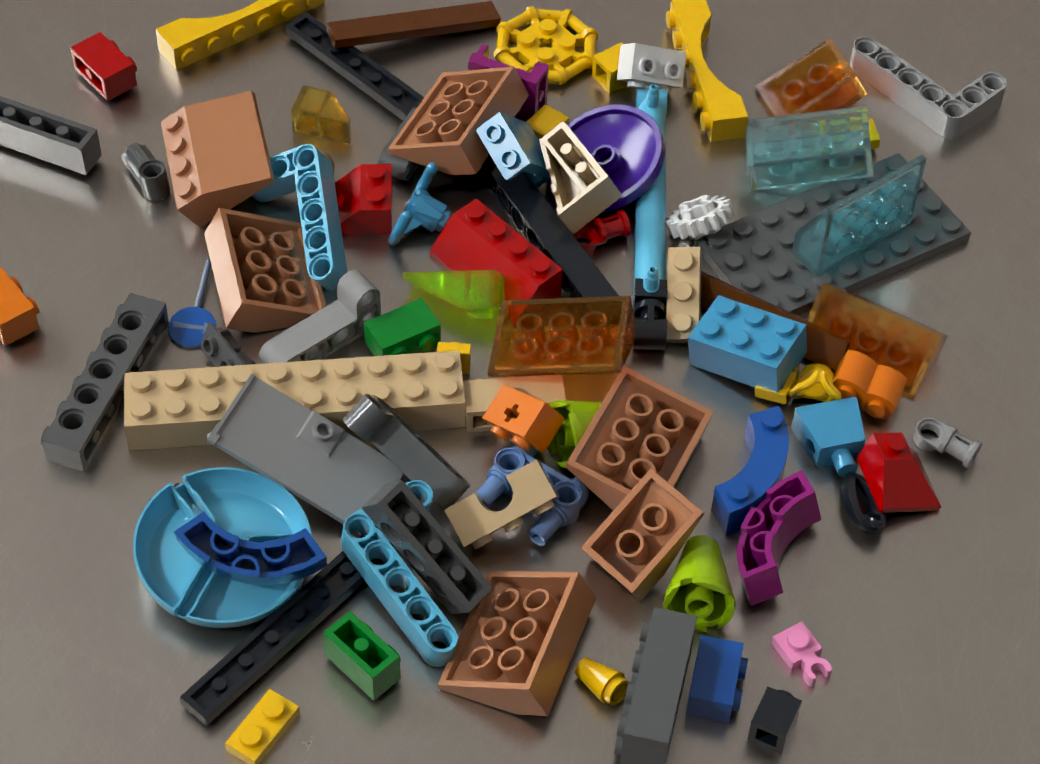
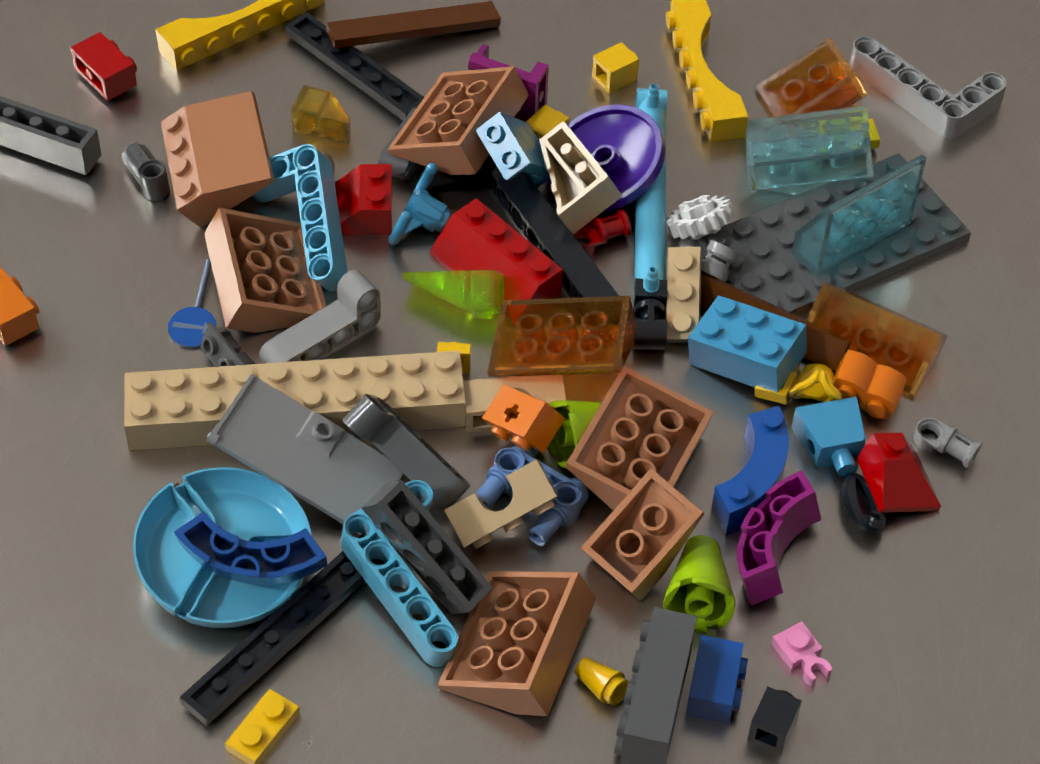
(100, 388): dark grey brick -> none
(362, 655): green brick -> none
(403, 330): green brick -> none
(547, 34): yellow plate -> none
(651, 65): white brick -> none
(714, 267): none -> light grey wheel

